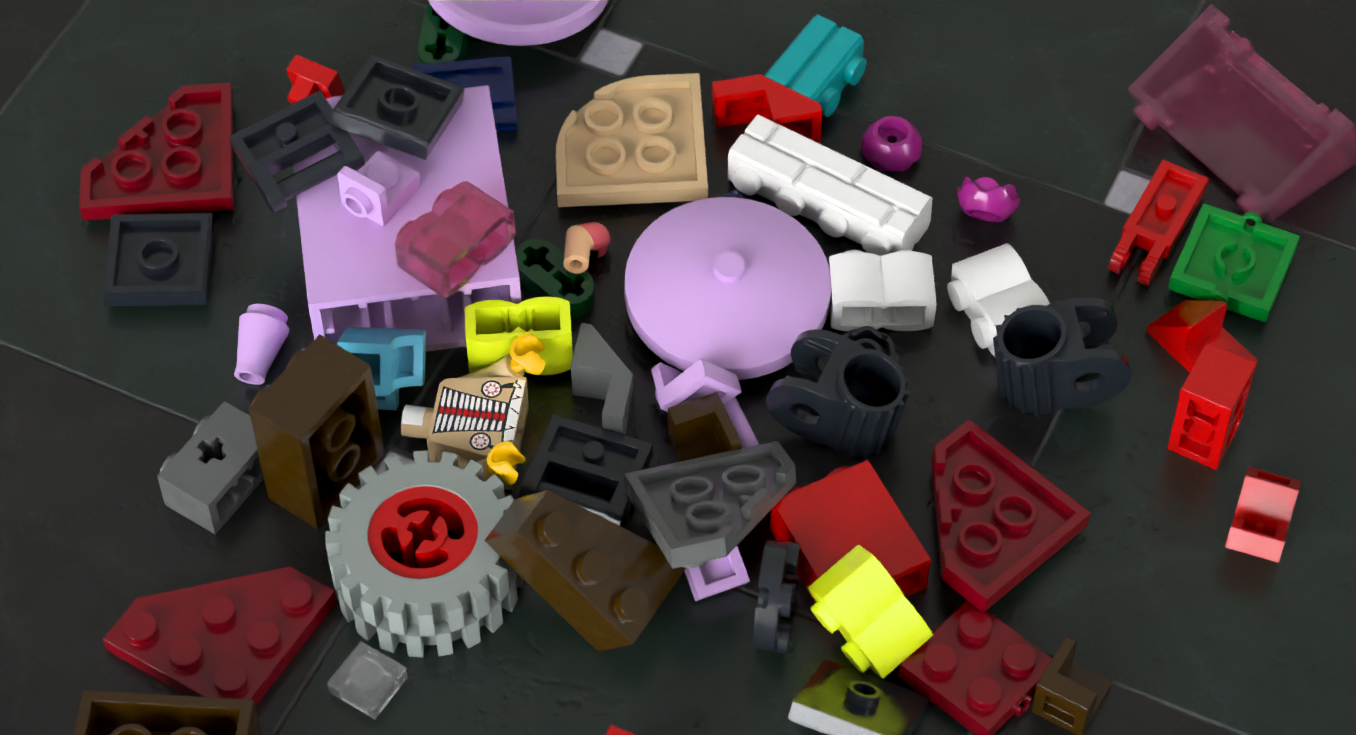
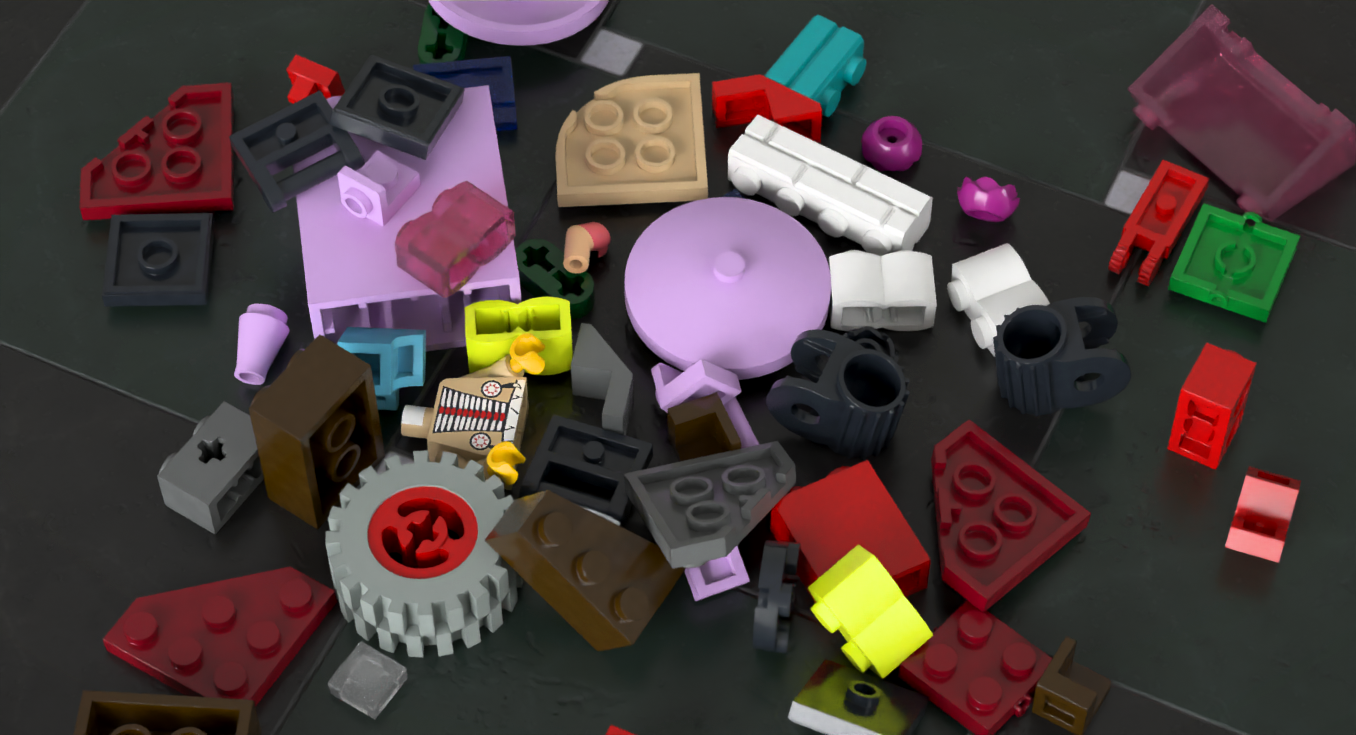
(1188, 328): red slope -> none

